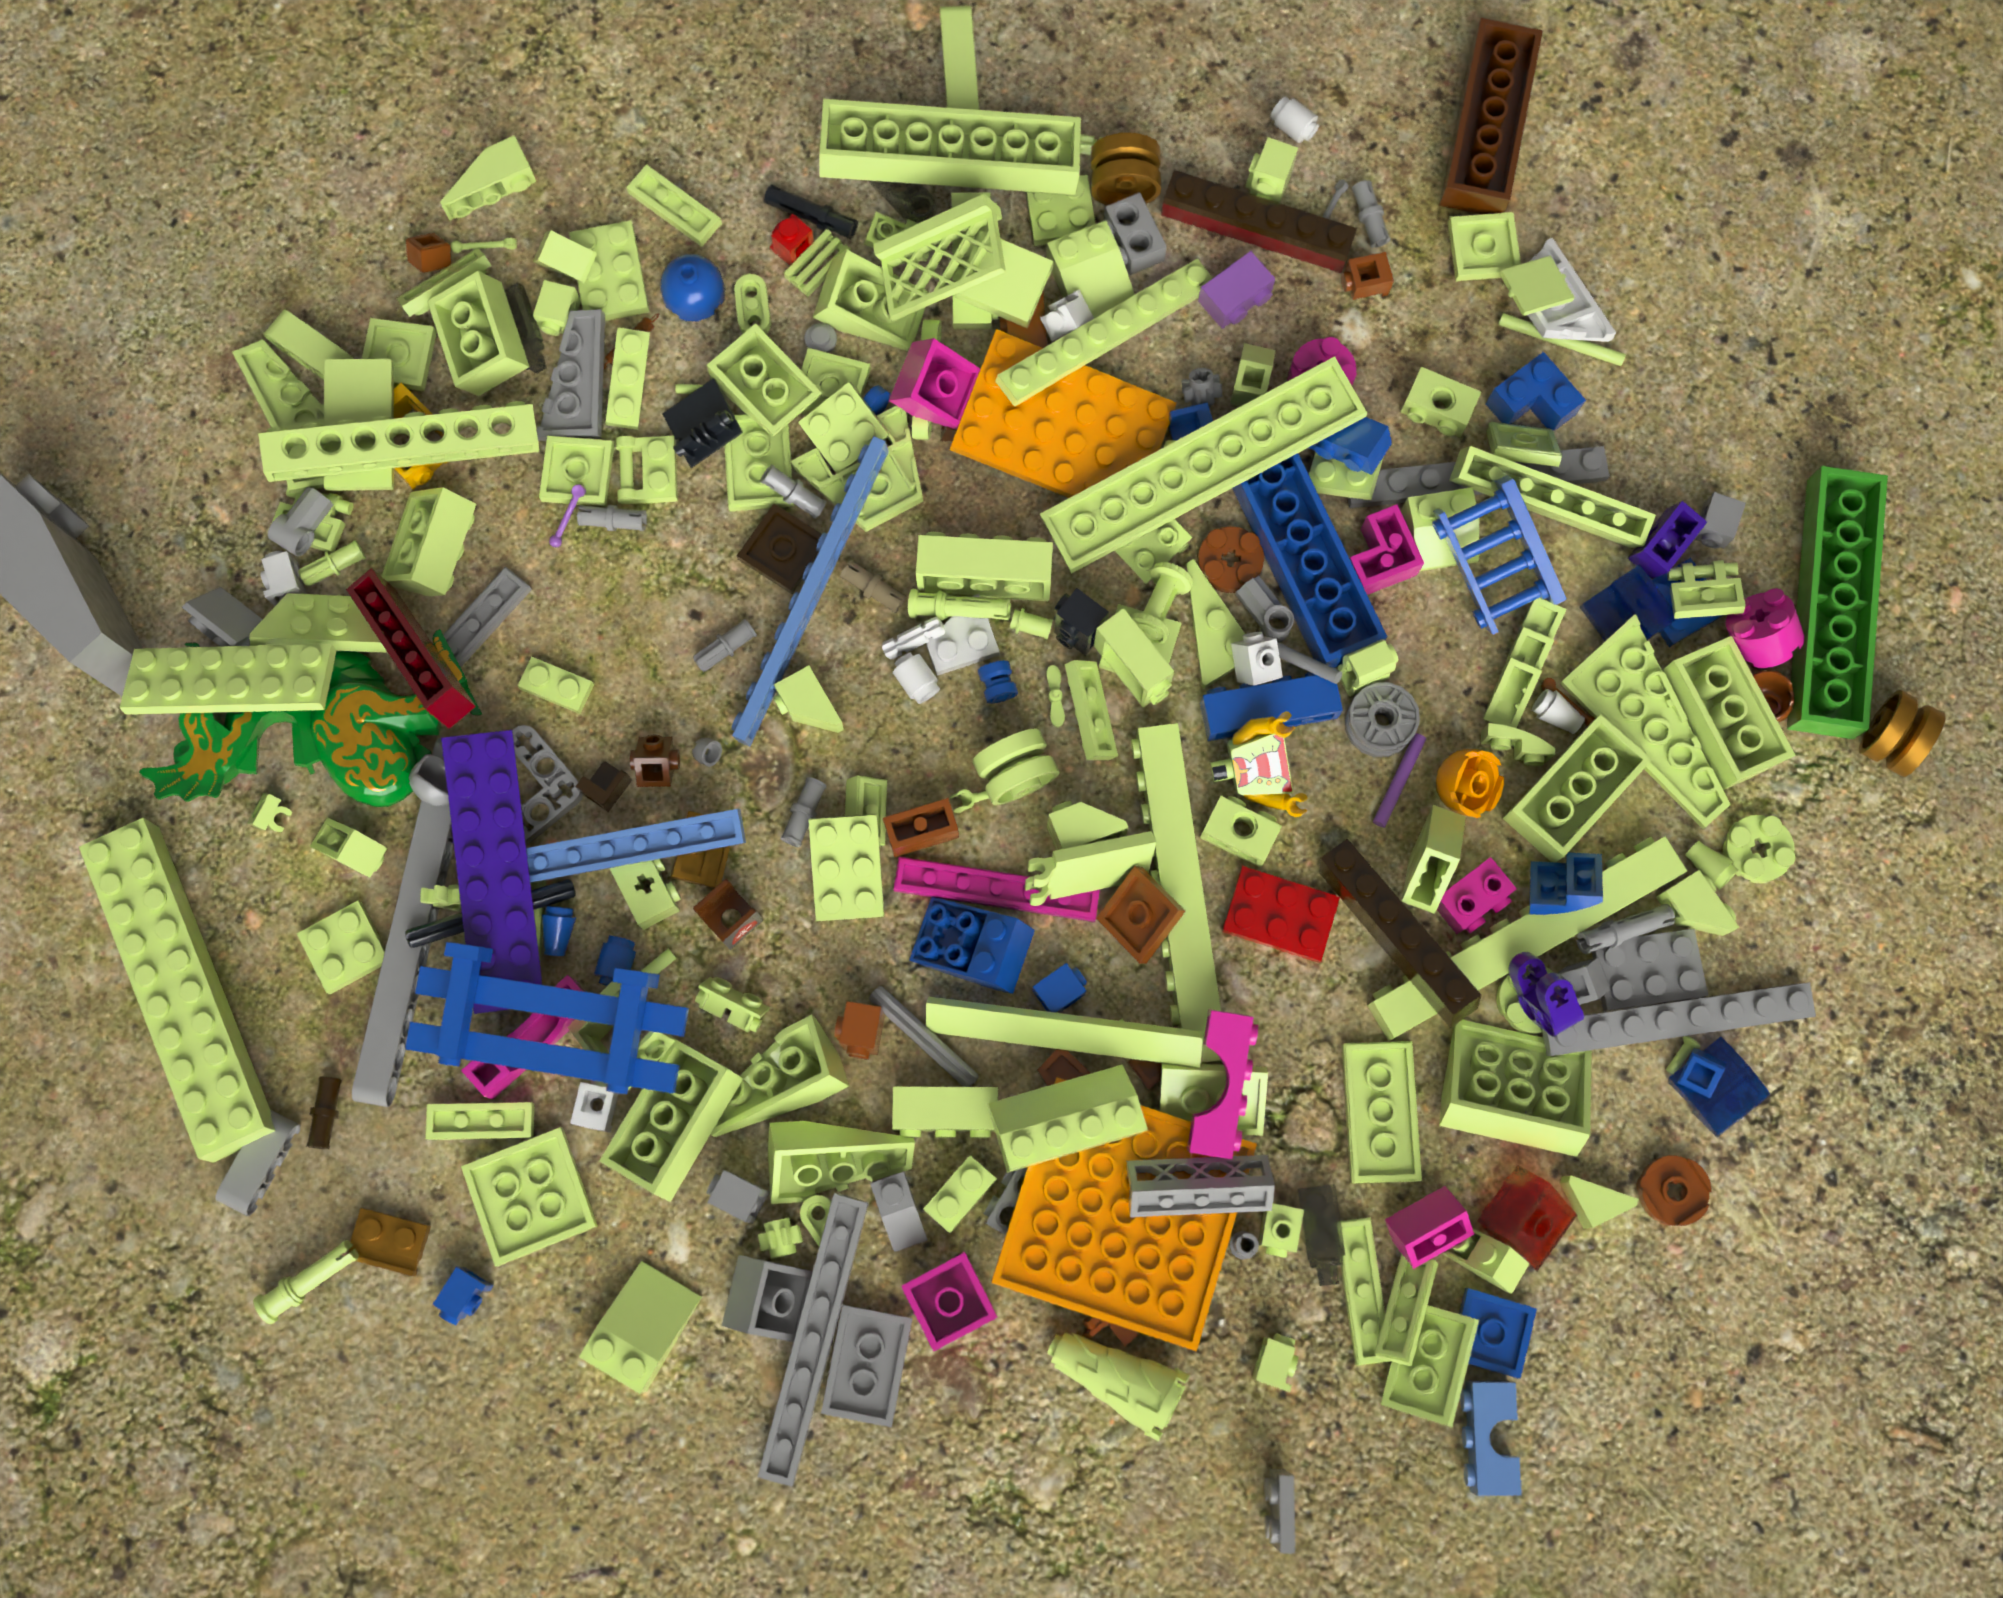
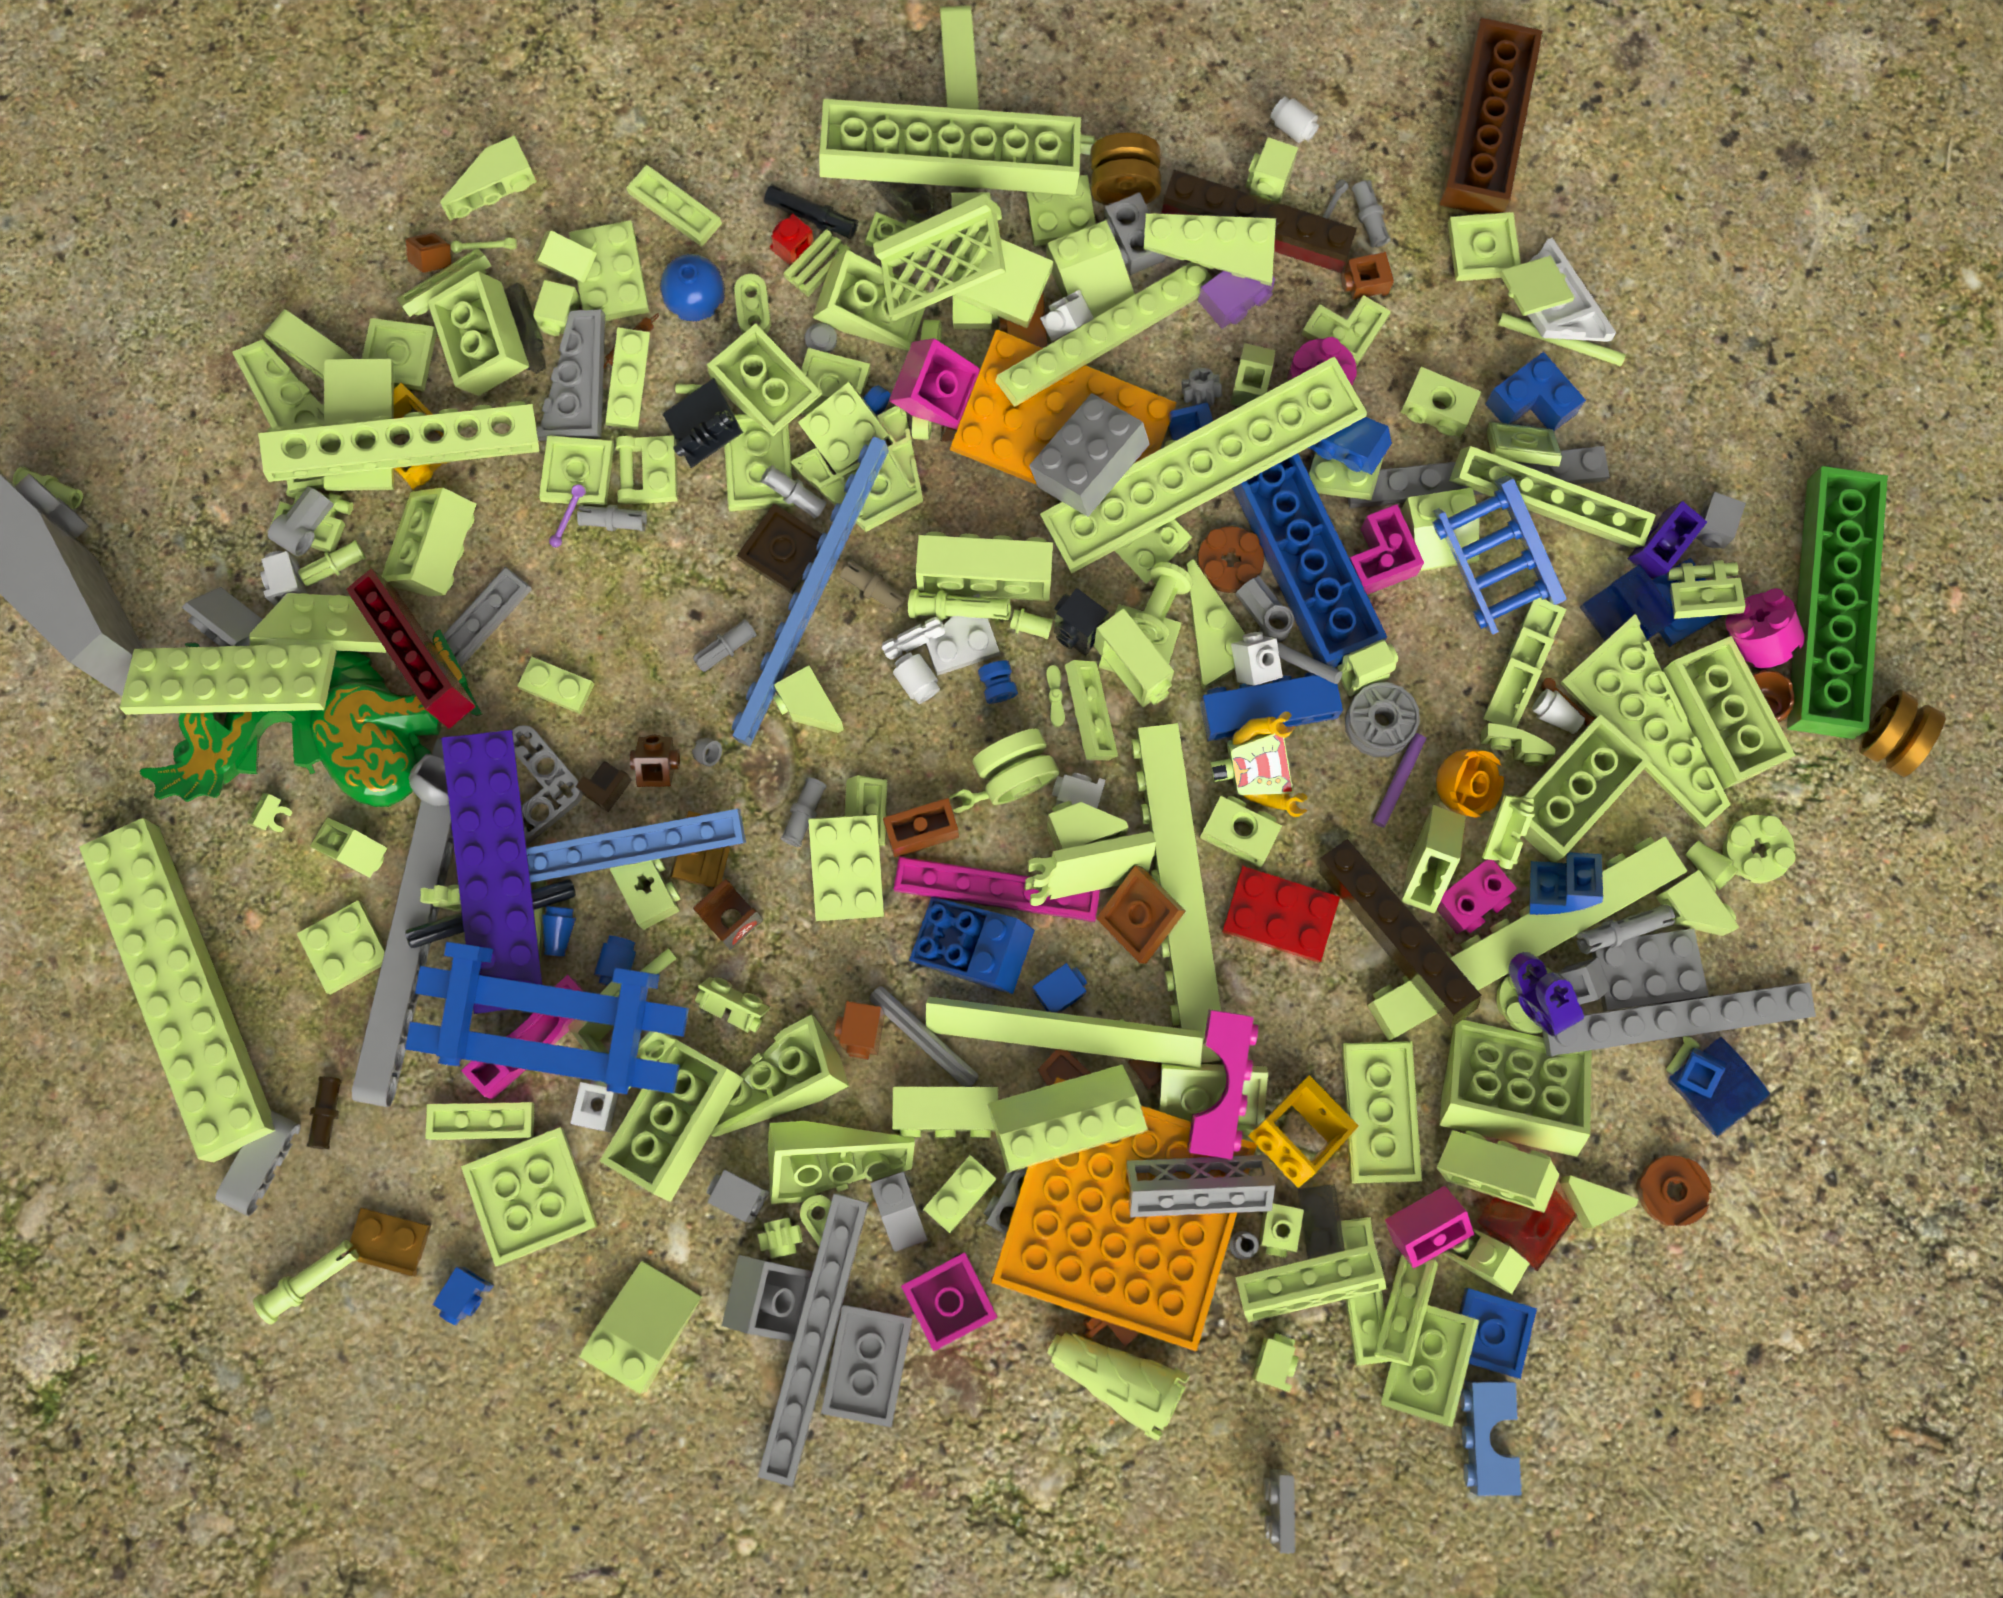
(67, 494): none -> yellowish green pin
(1078, 789): none -> white brick
(1089, 454): none -> light grey brick
(1219, 242): none -> yellowish green wing
(1311, 1283): none -> yellowish green fence
(1332, 1125): none -> yellow window
(1355, 333): none -> yellowish green plate
(1498, 1169): none -> yellowish green brick
(1510, 824): none -> yellowish green hinge

